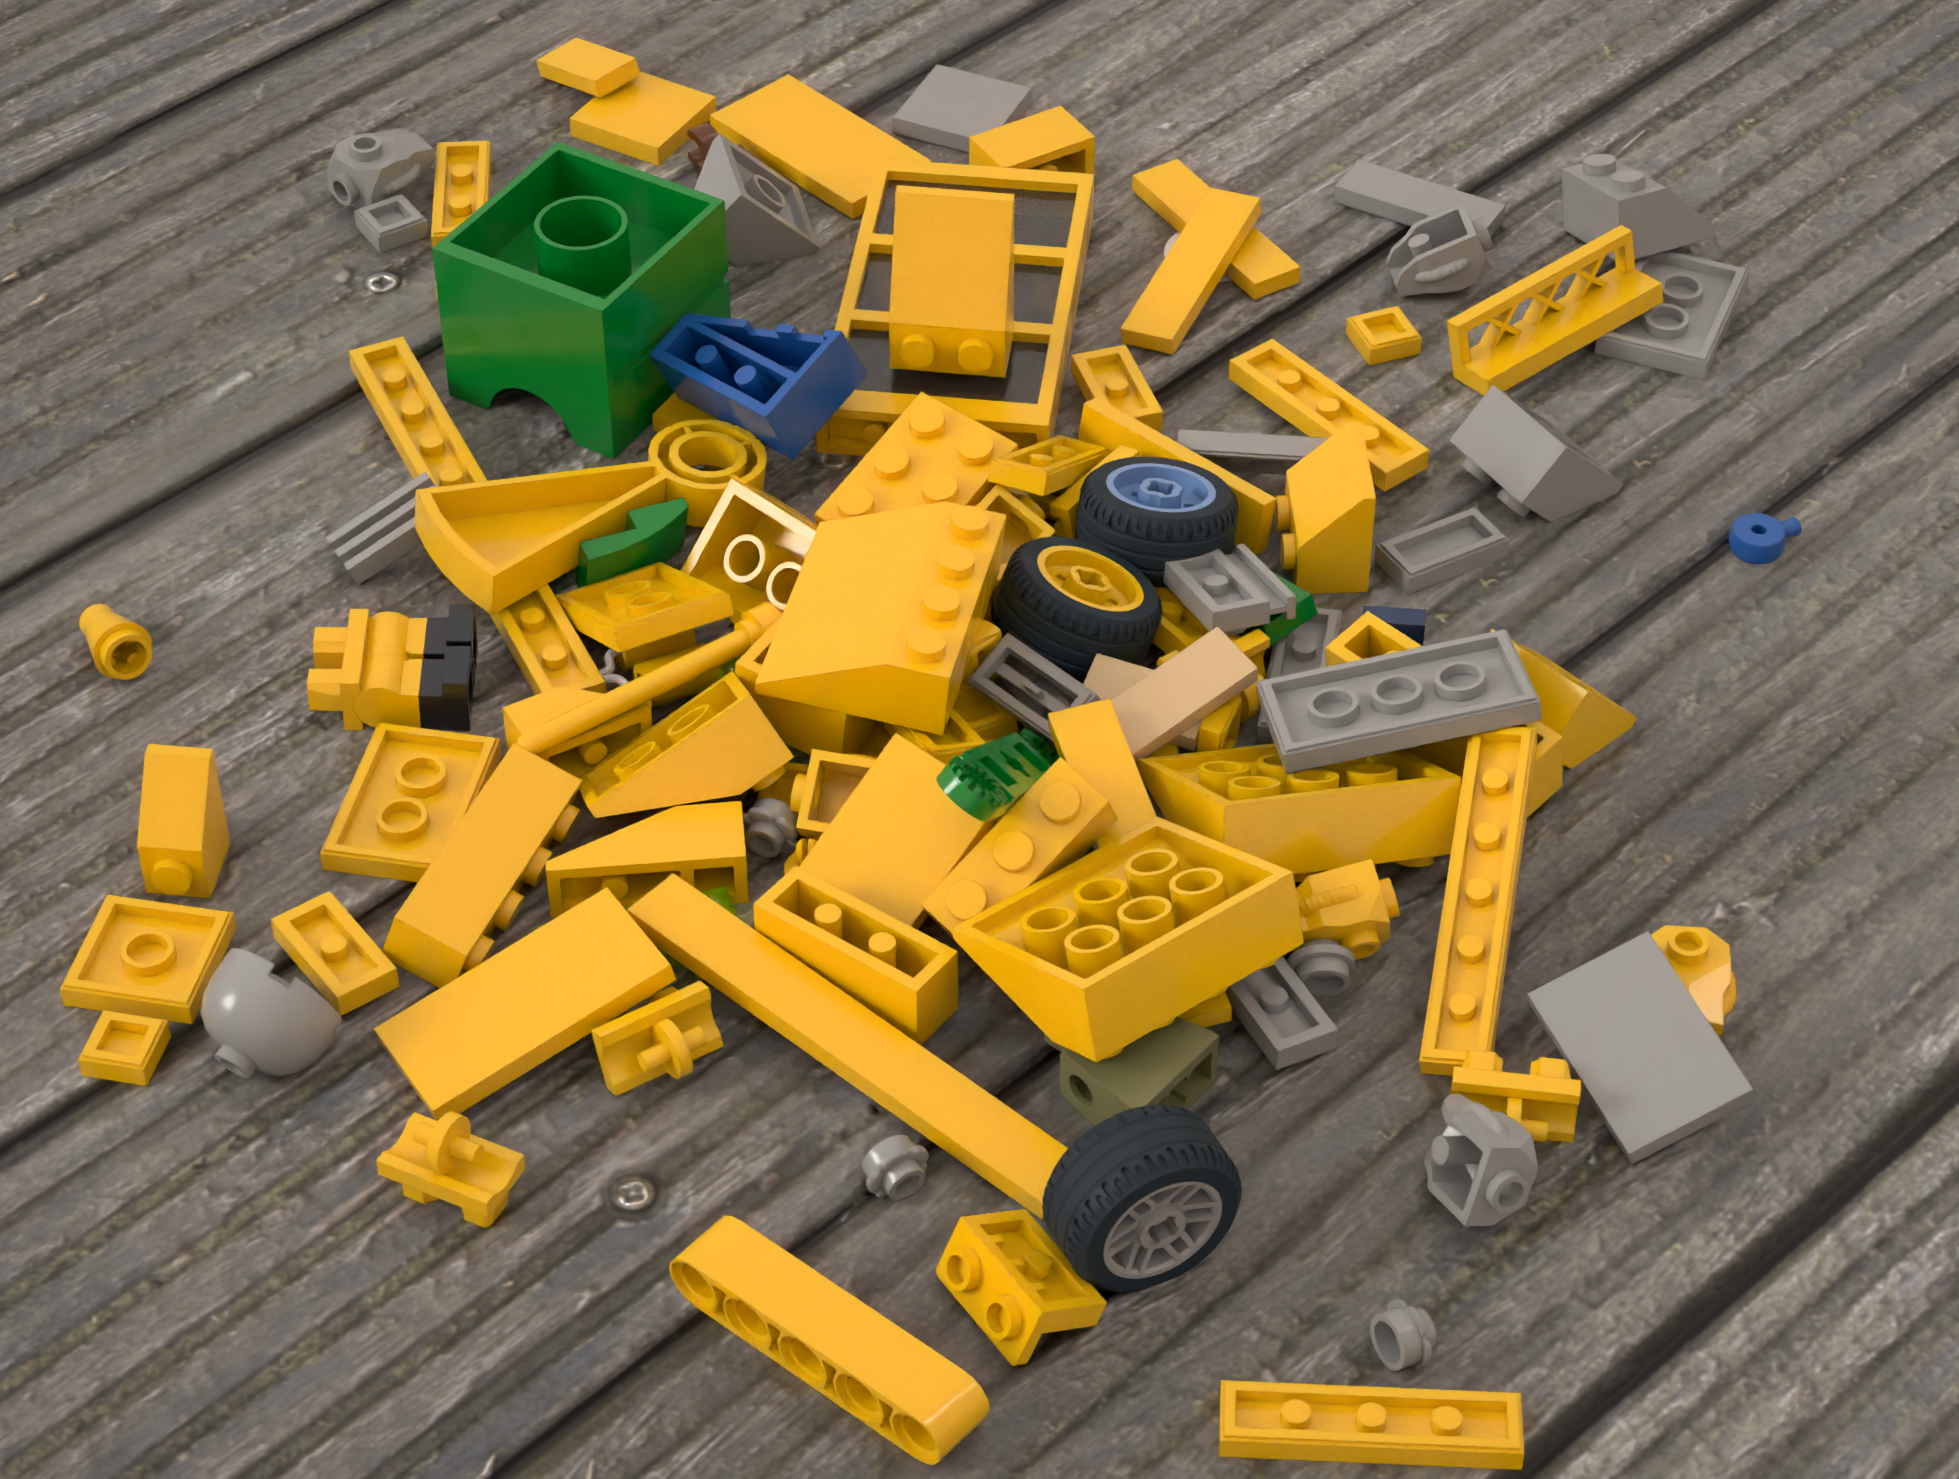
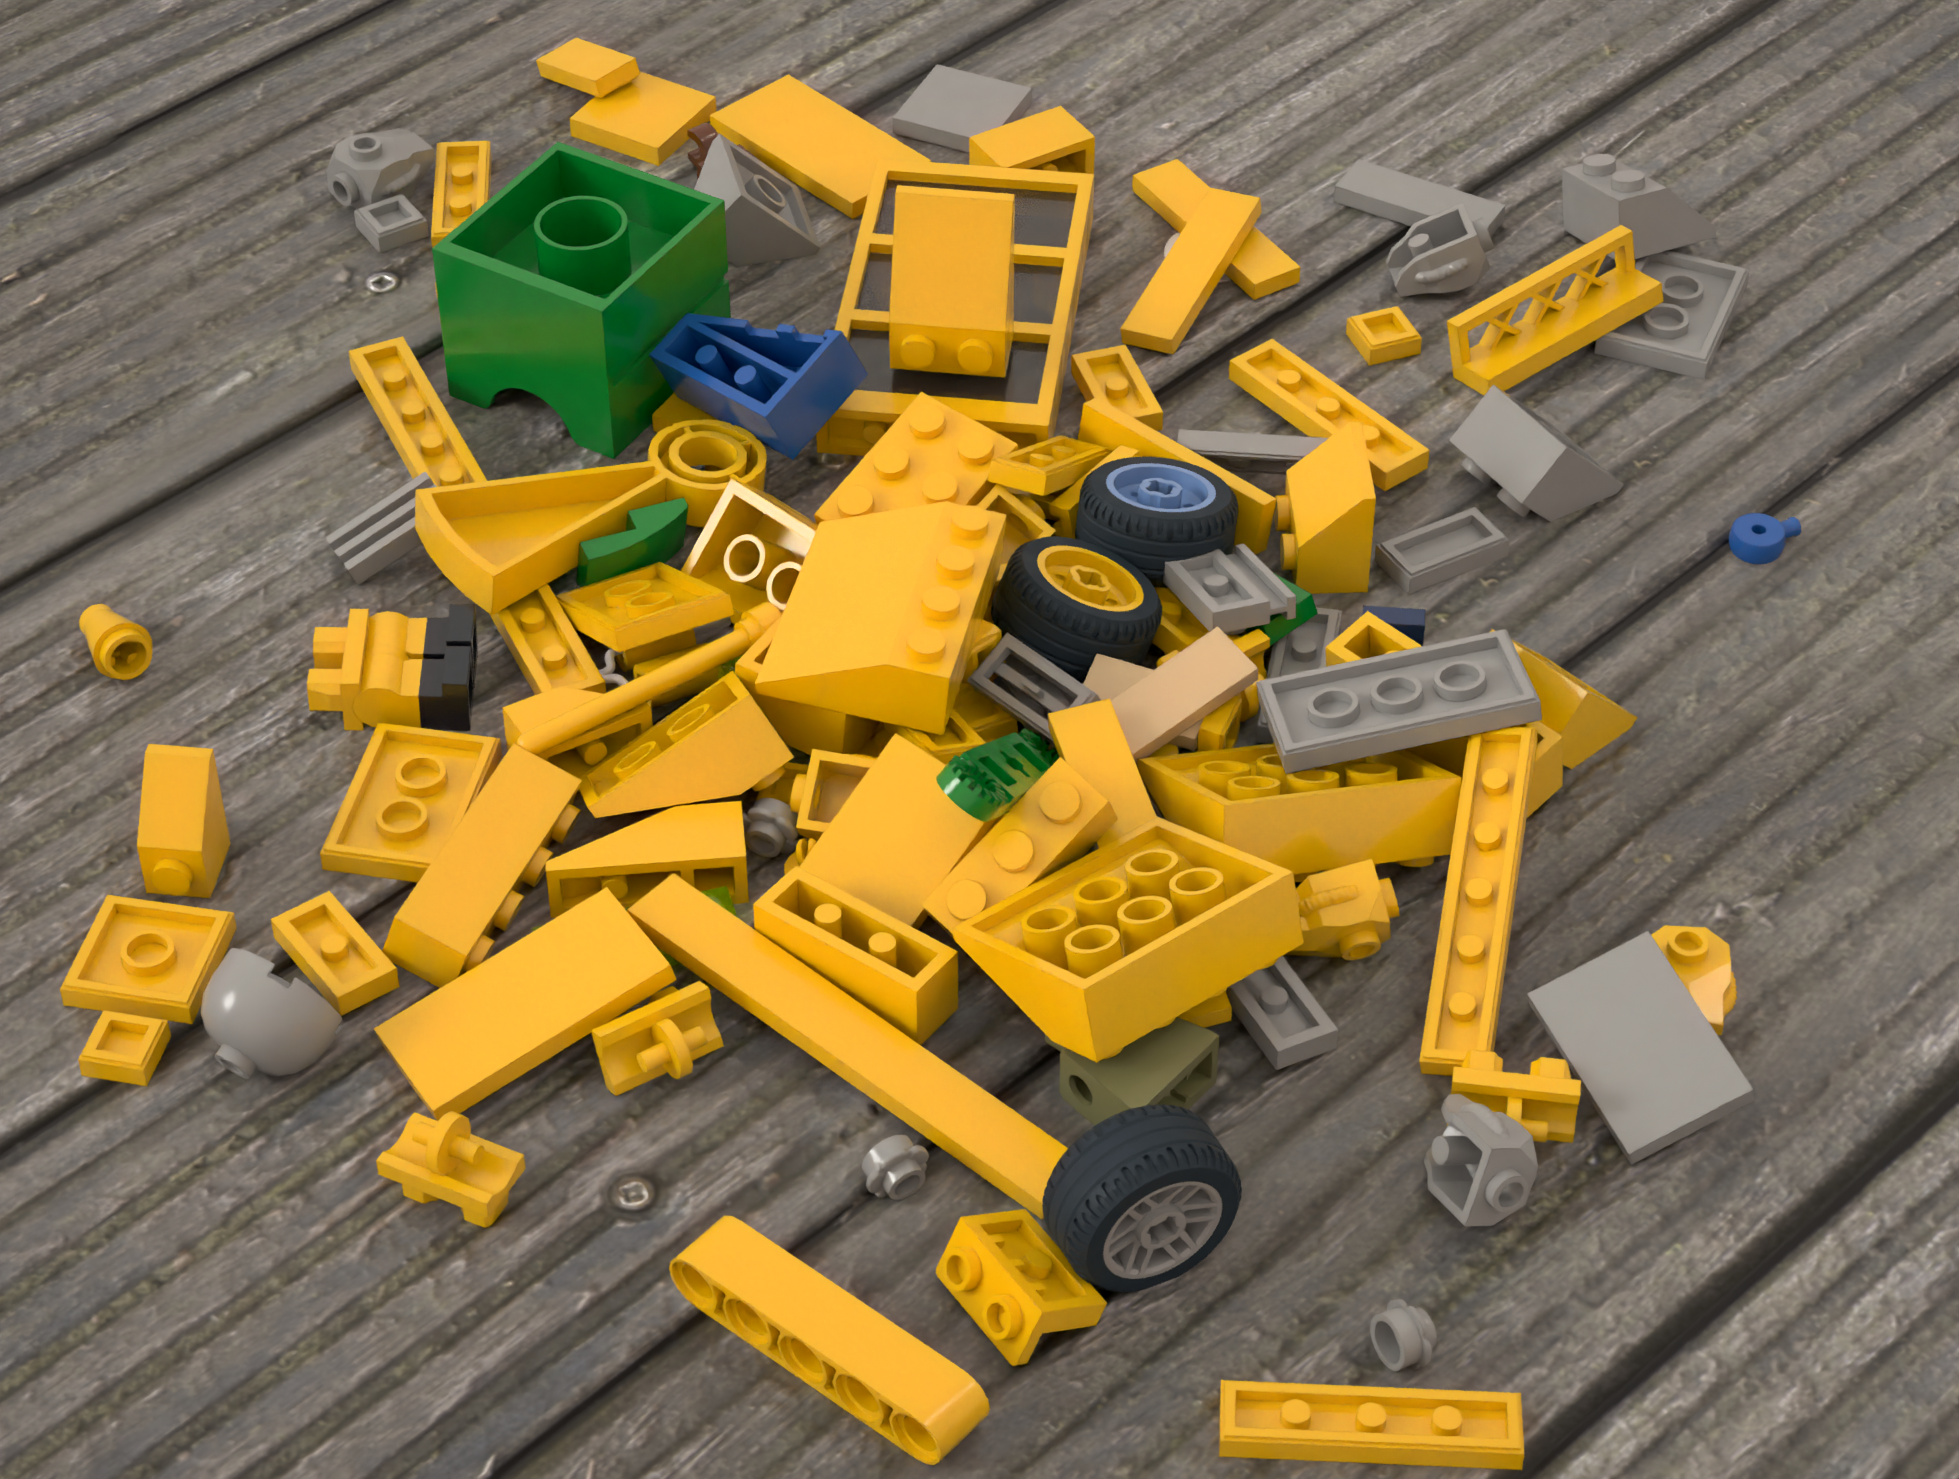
(1323, 966): light grey plate -> none

